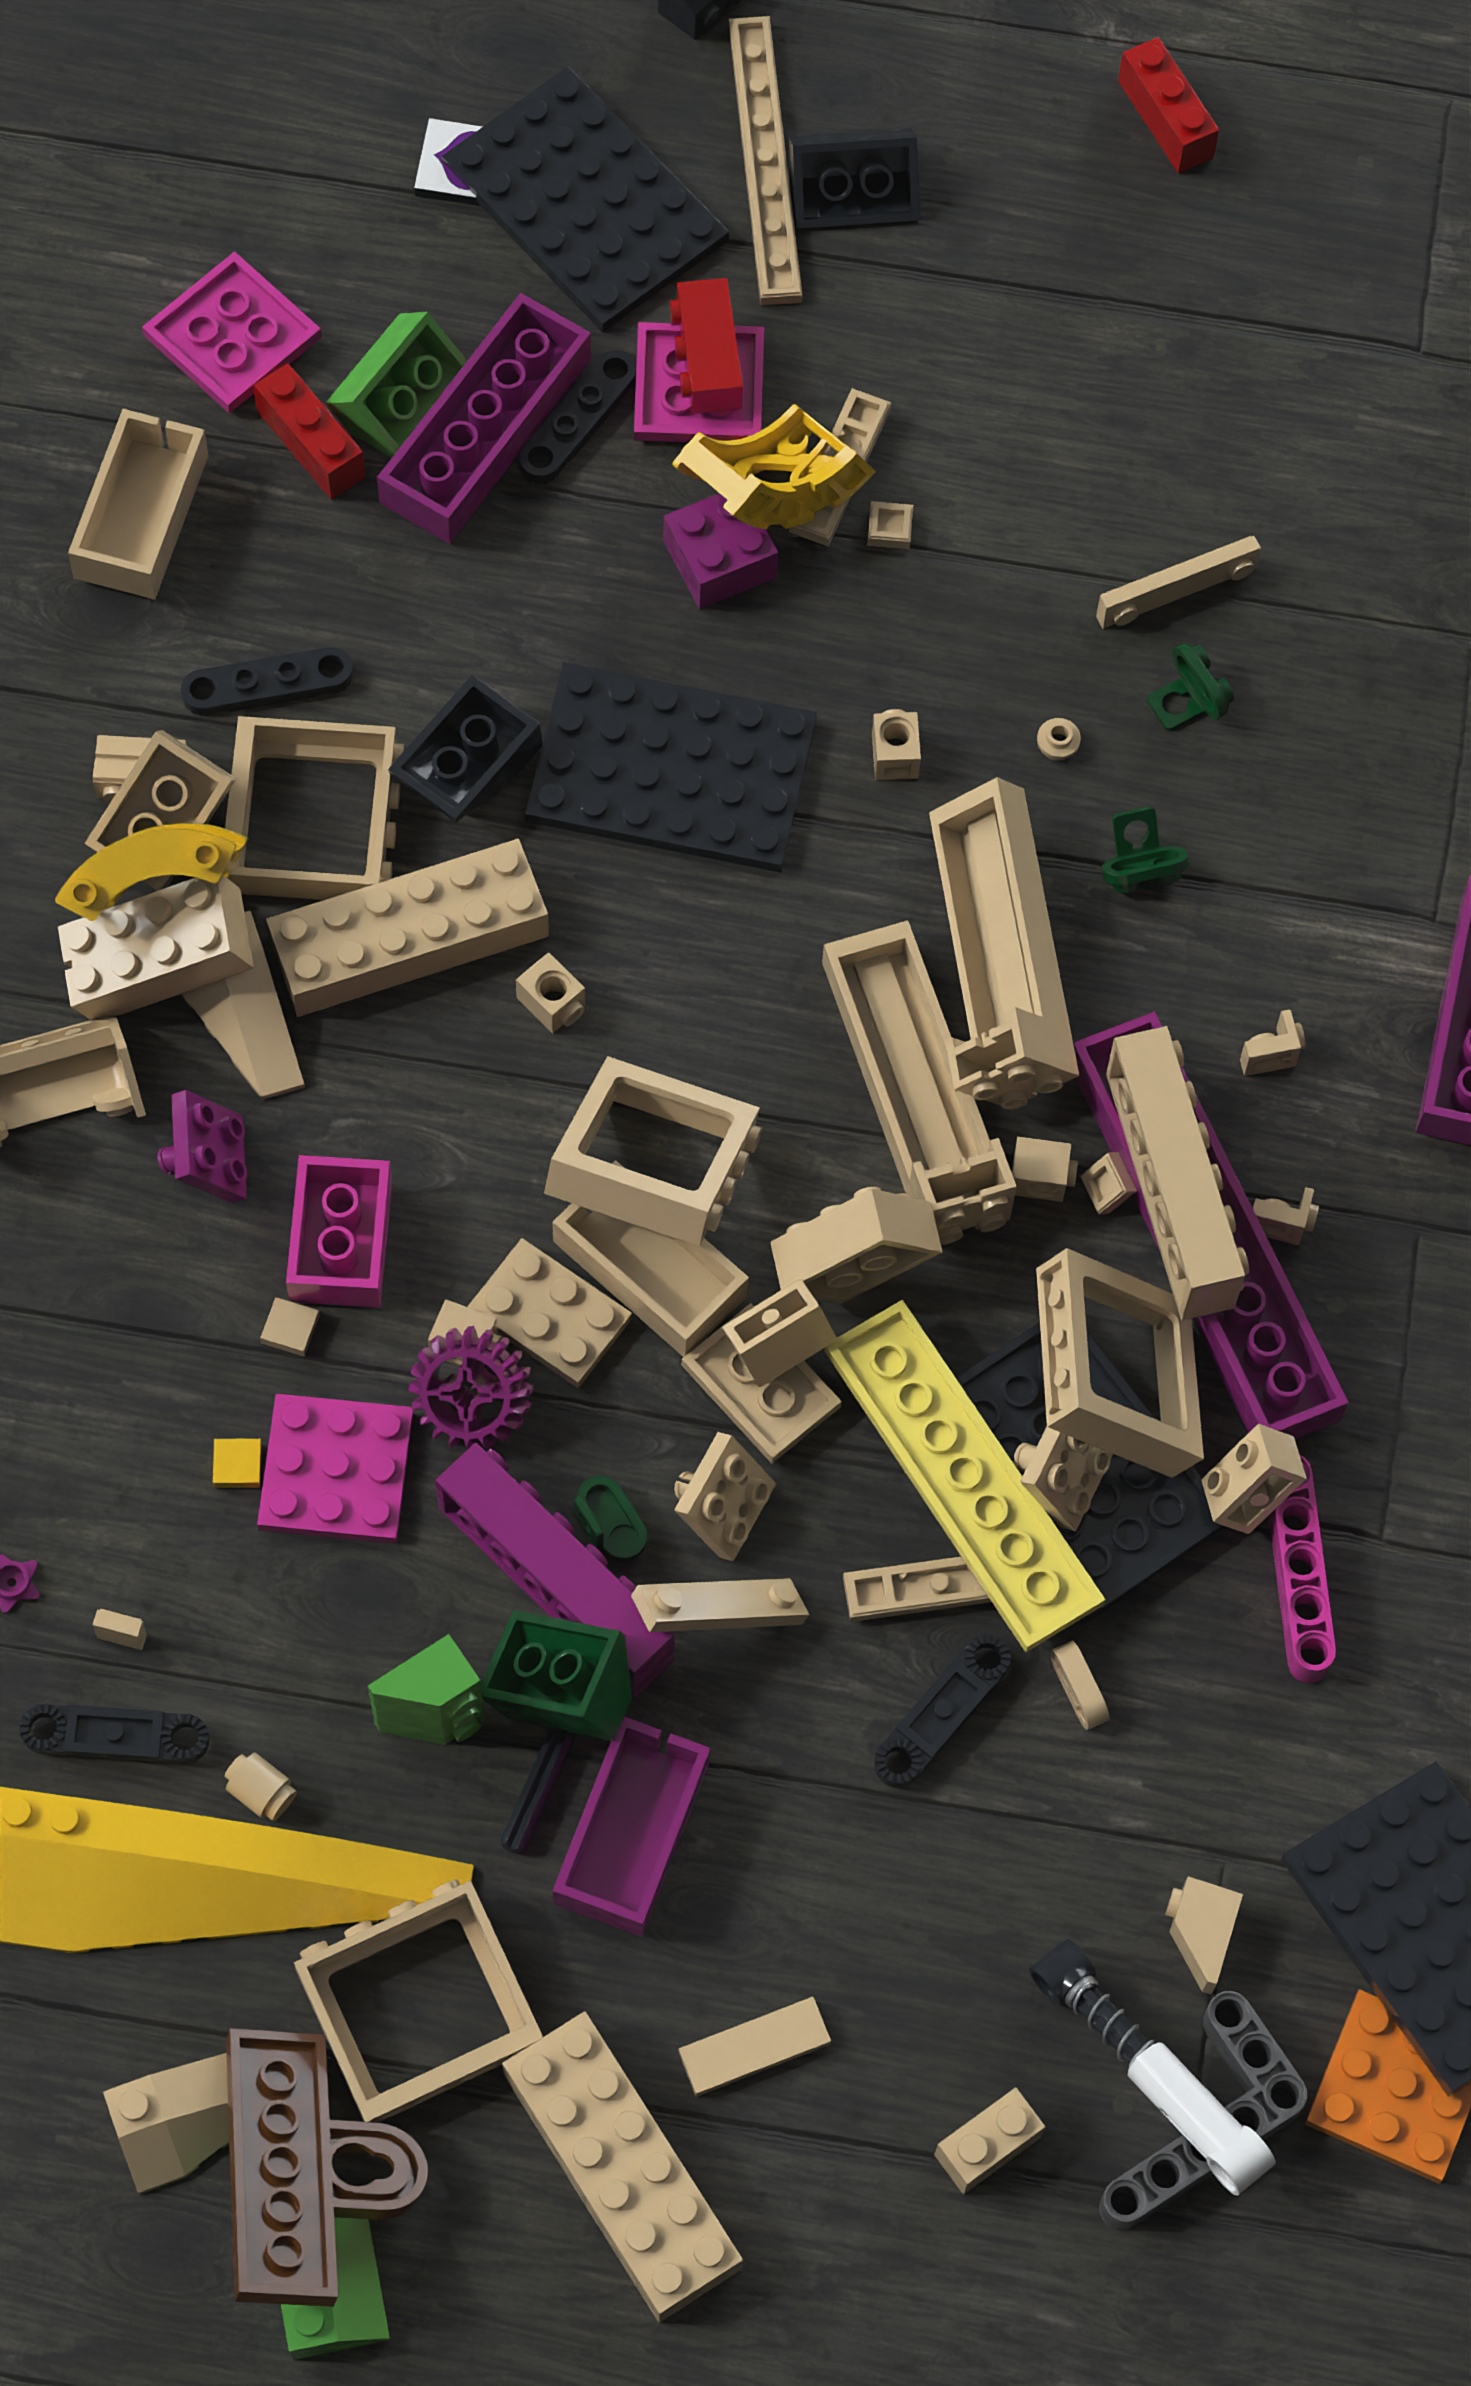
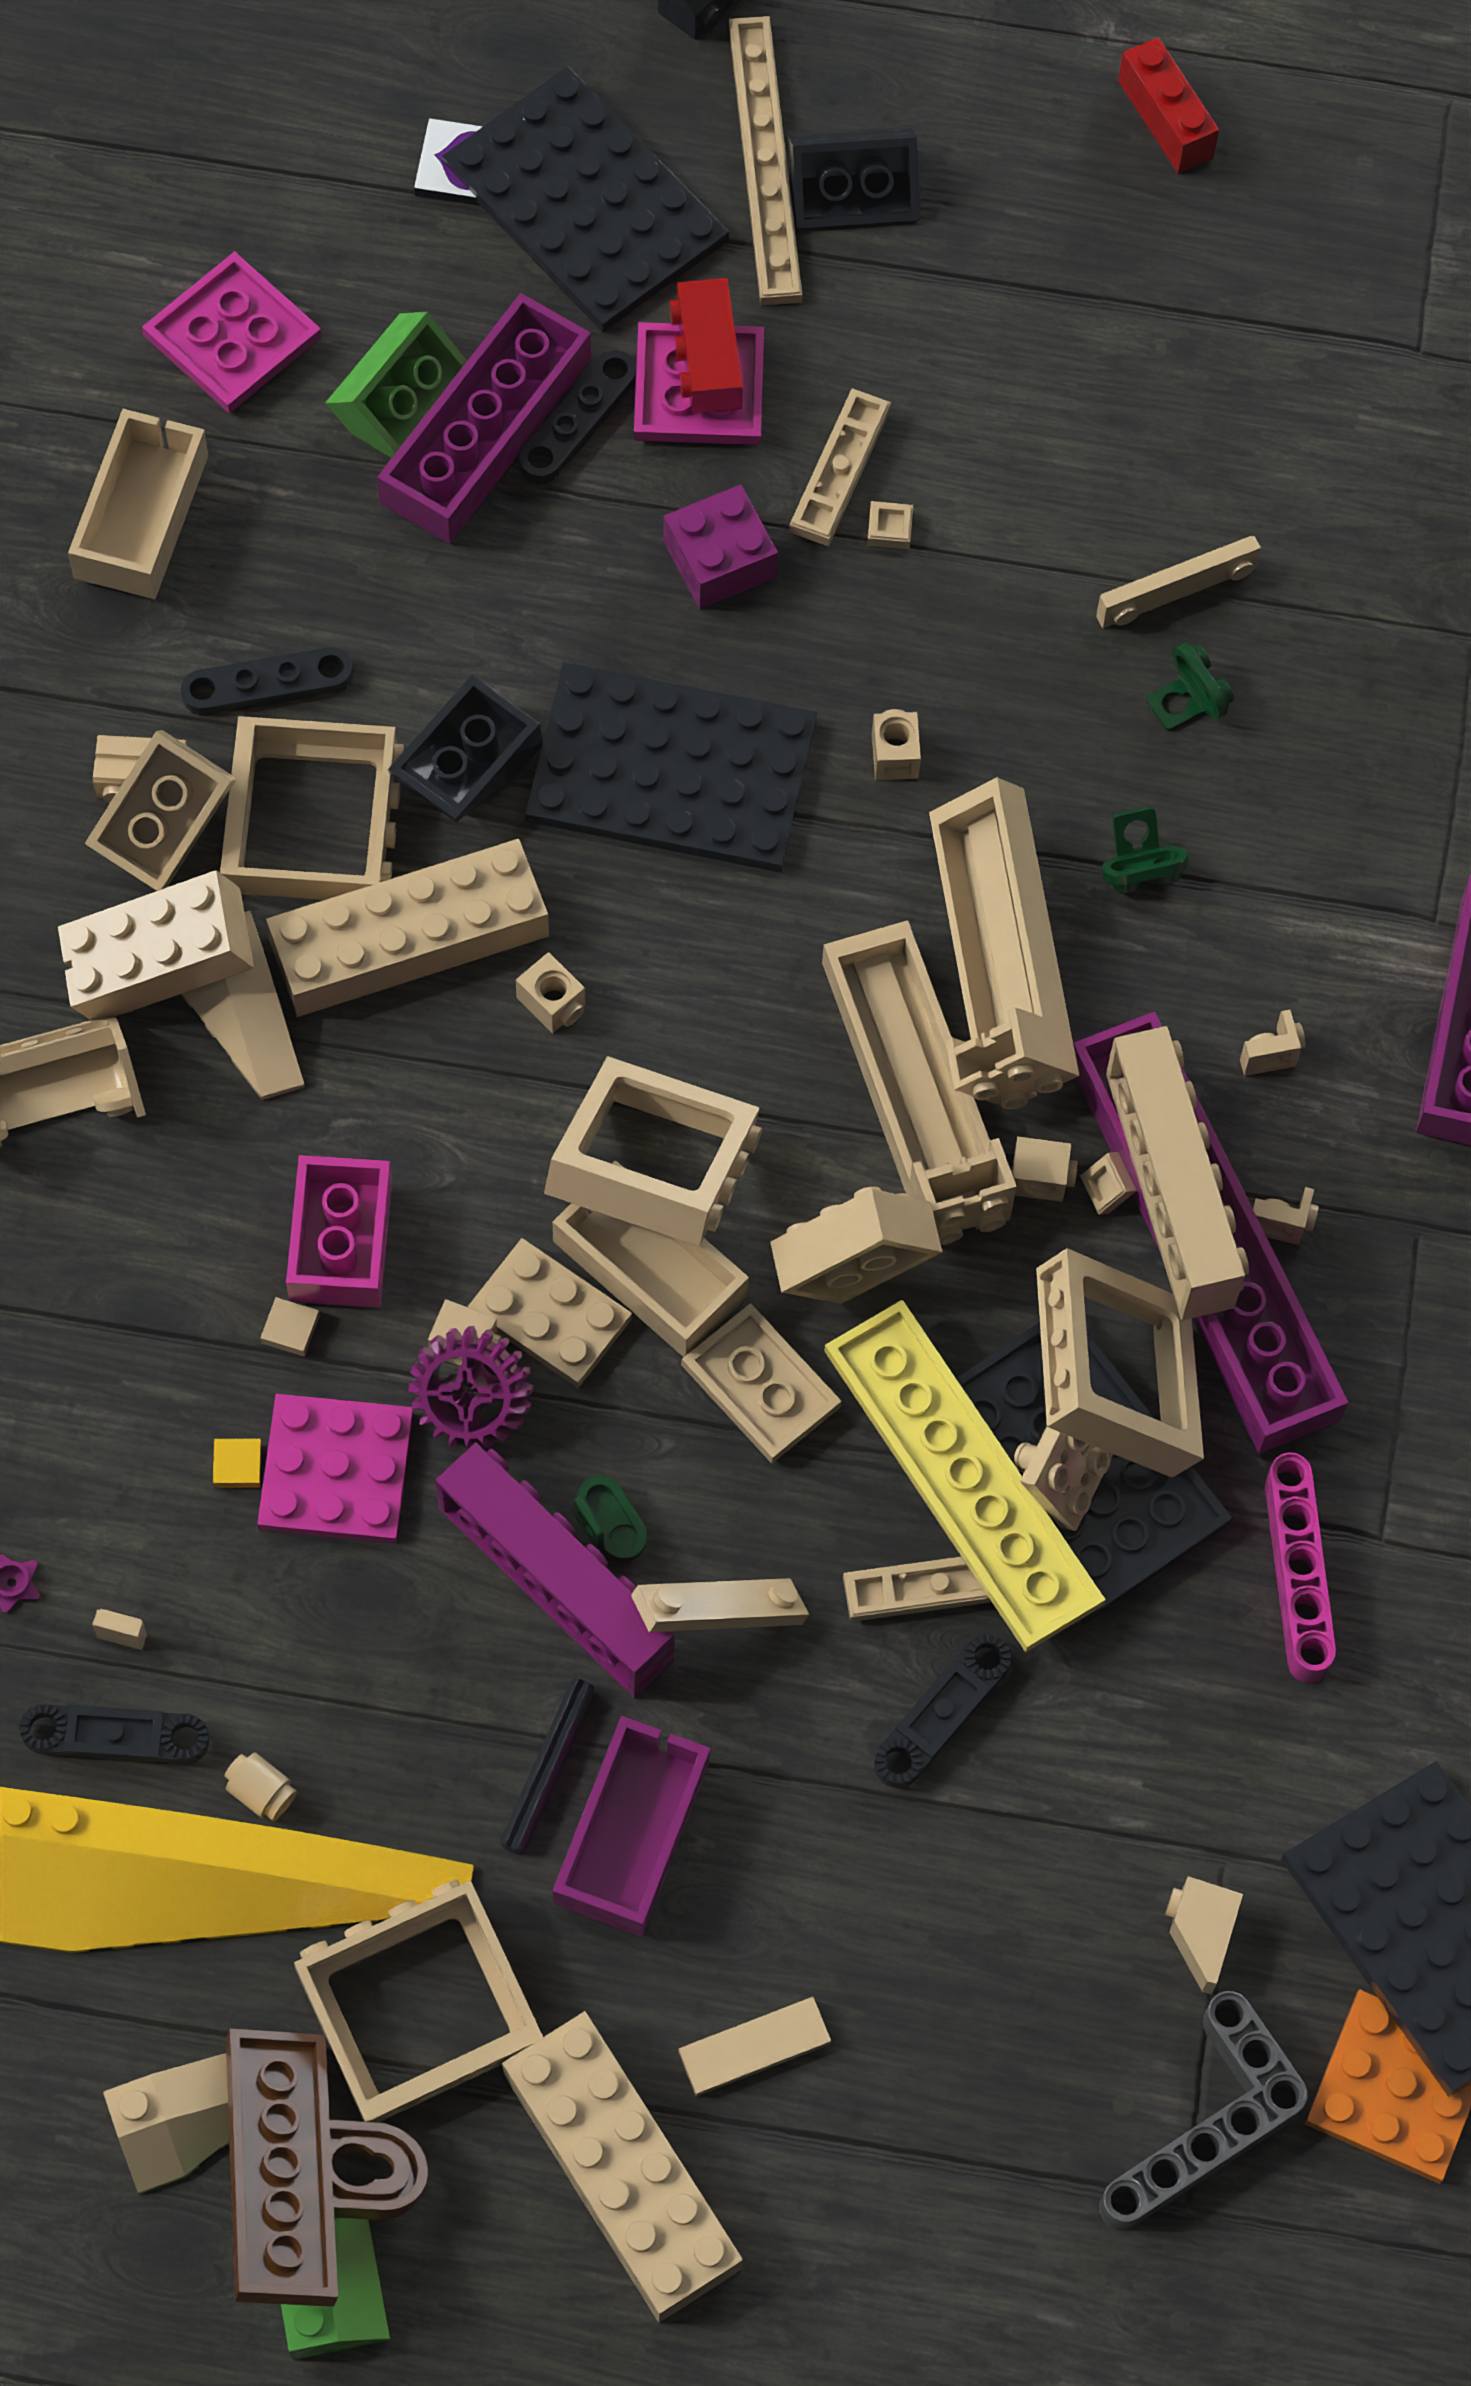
(156, 851): yellow fence -> none
(206, 1147): magenta plate -> none
(309, 431): red brick -> none
(429, 1696): bright green slope -> none
(560, 1675): dark green slope -> none
(723, 1496): tan plate -> none
(779, 1332): tan brick -> none
(781, 447): yellow fence -> none
(989, 2140): tan brick -> none
(1056, 749): tan plate -> none
(1079, 1685): tan beam -> none
(1231, 2150): white piece -> none
(1253, 1479): tan brick -> none

